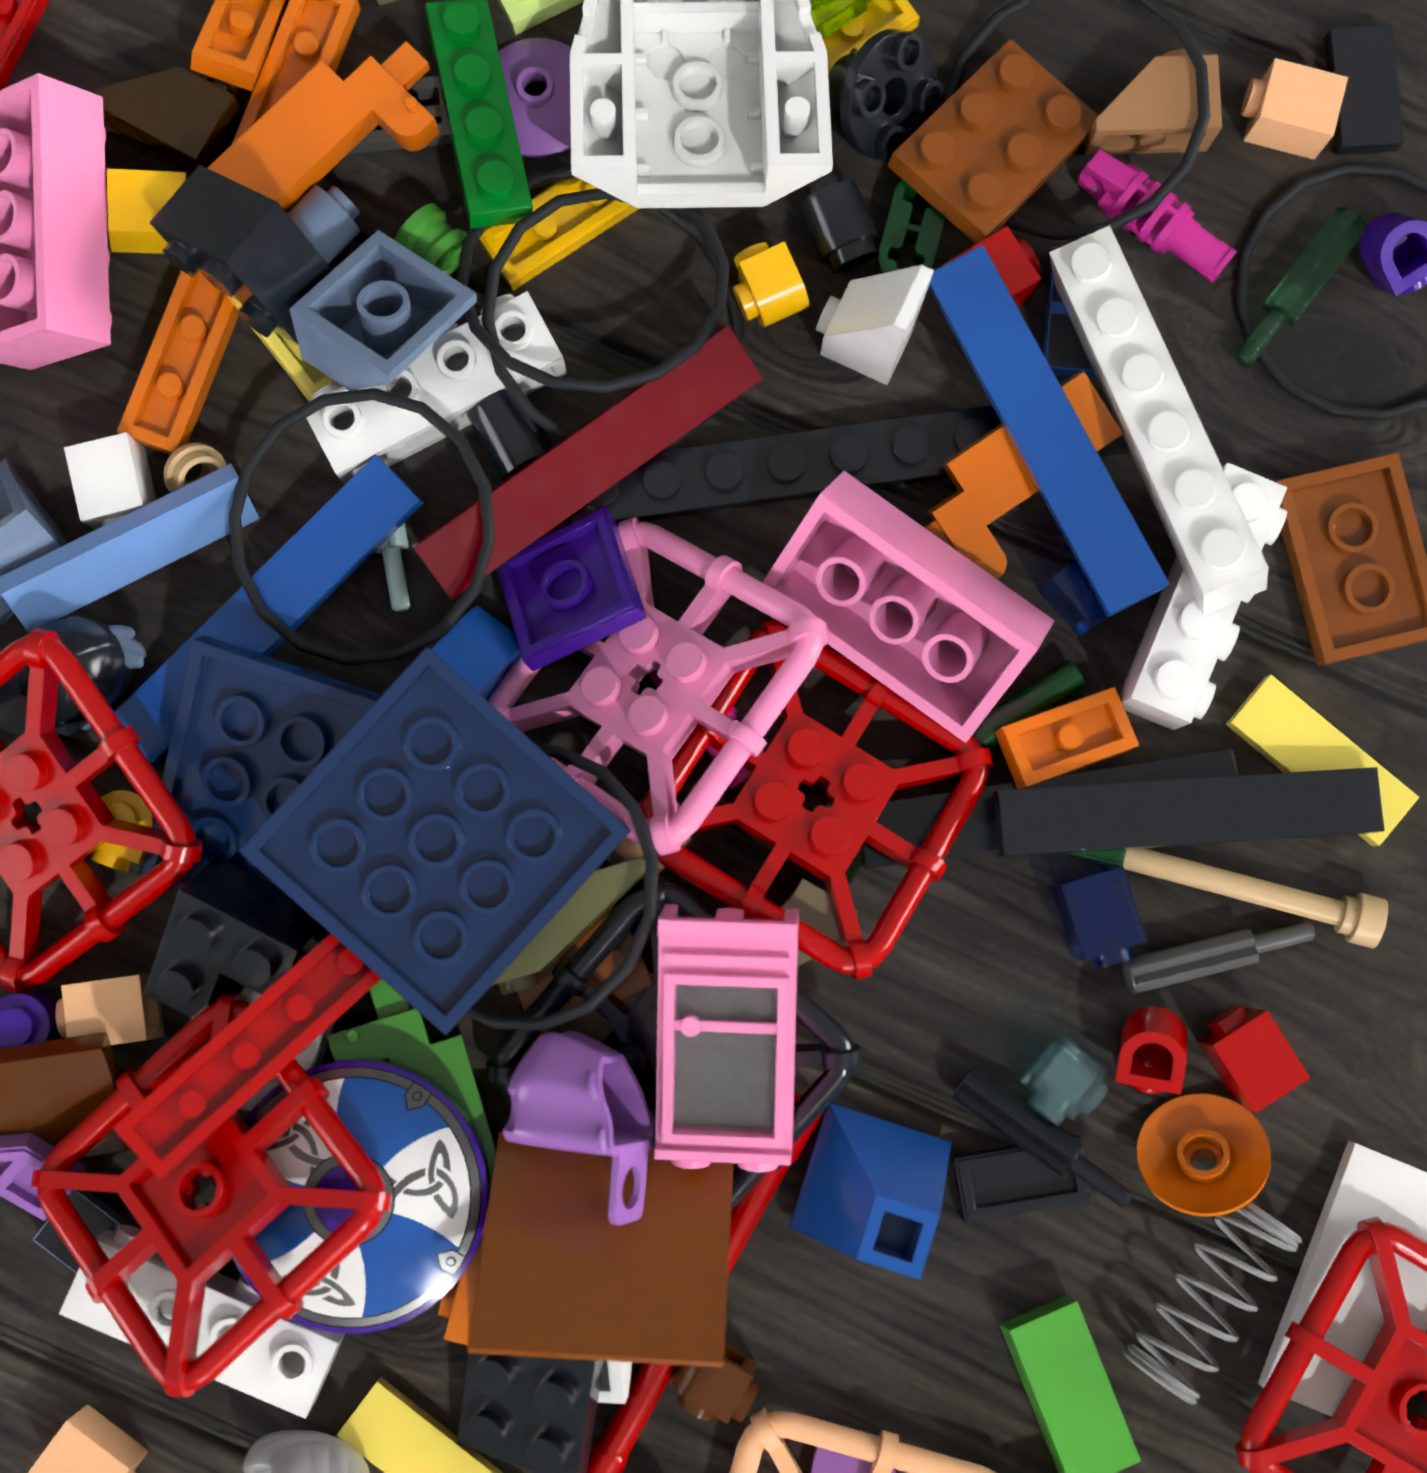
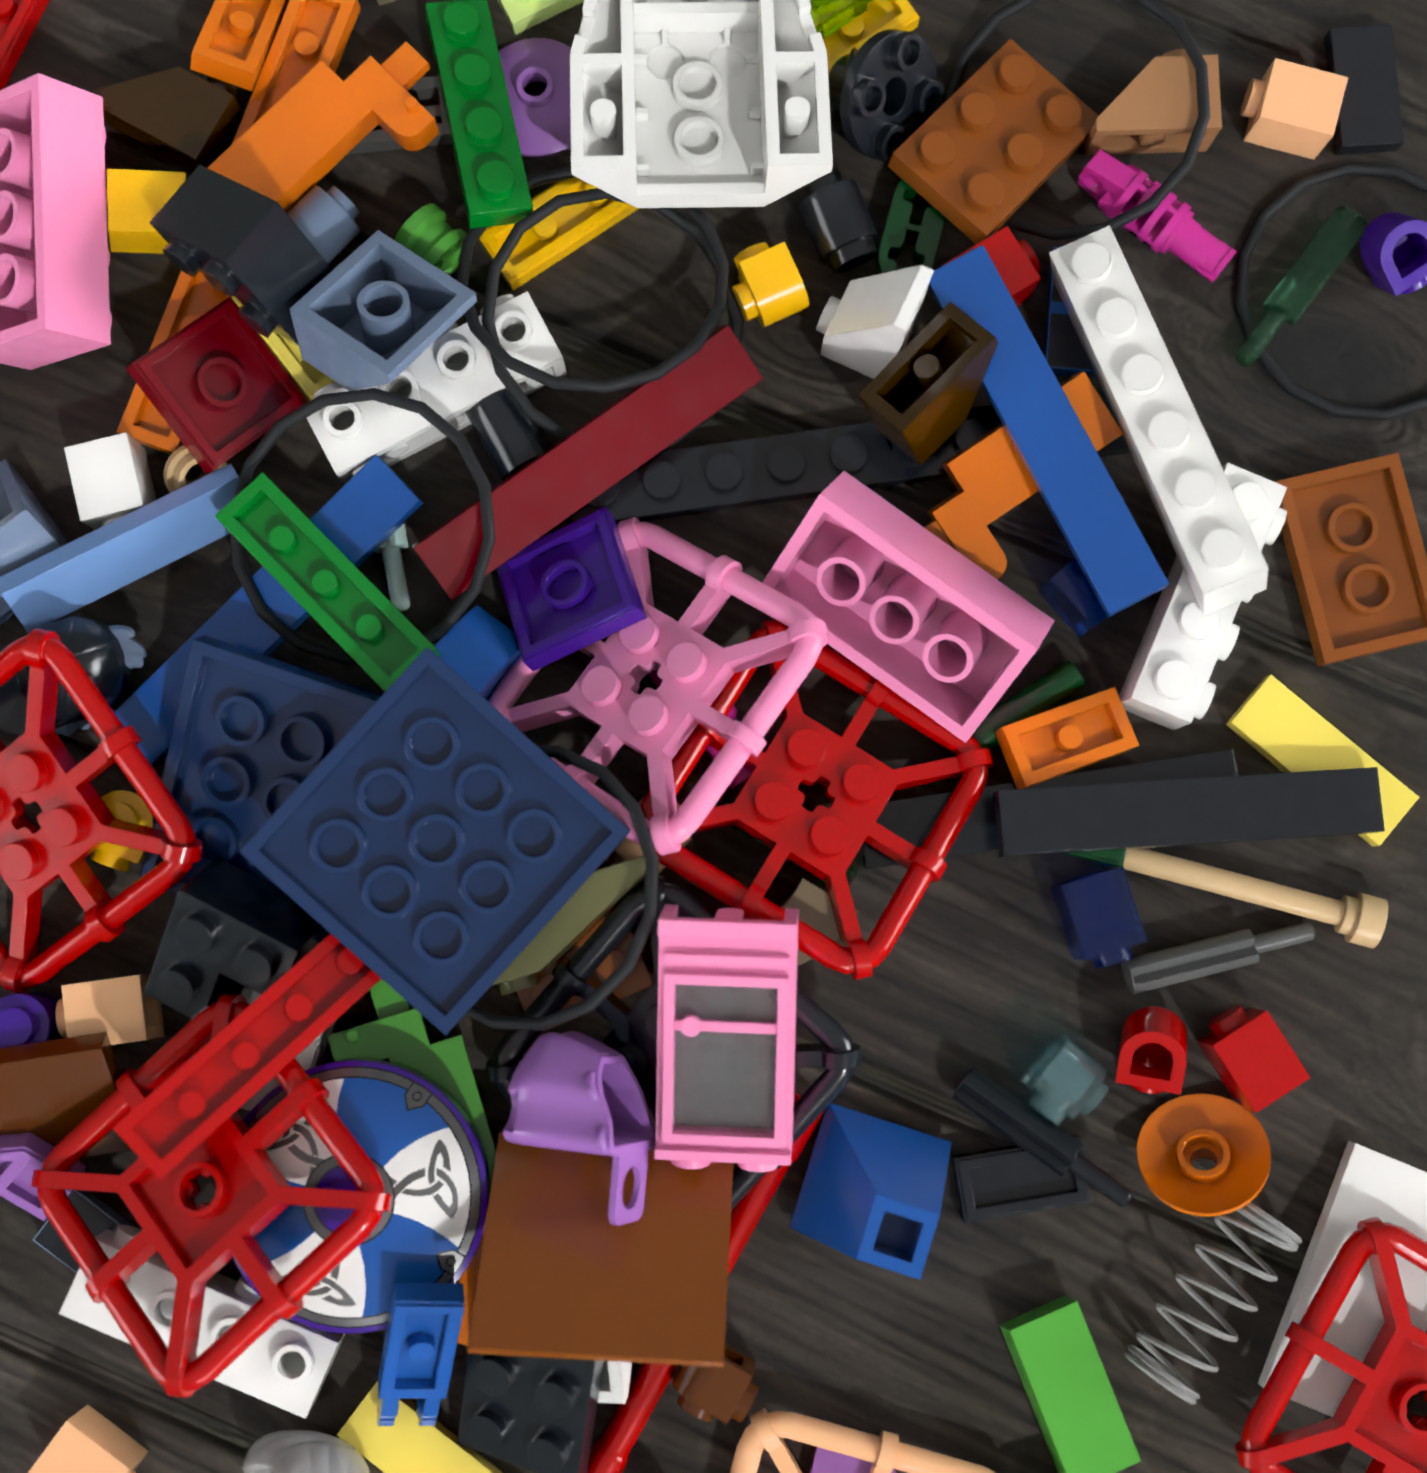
(216, 385): none -> dark red tile
(323, 581): none -> green plate
(419, 1348): none -> blue hinge
(931, 383): none -> dark brown slope

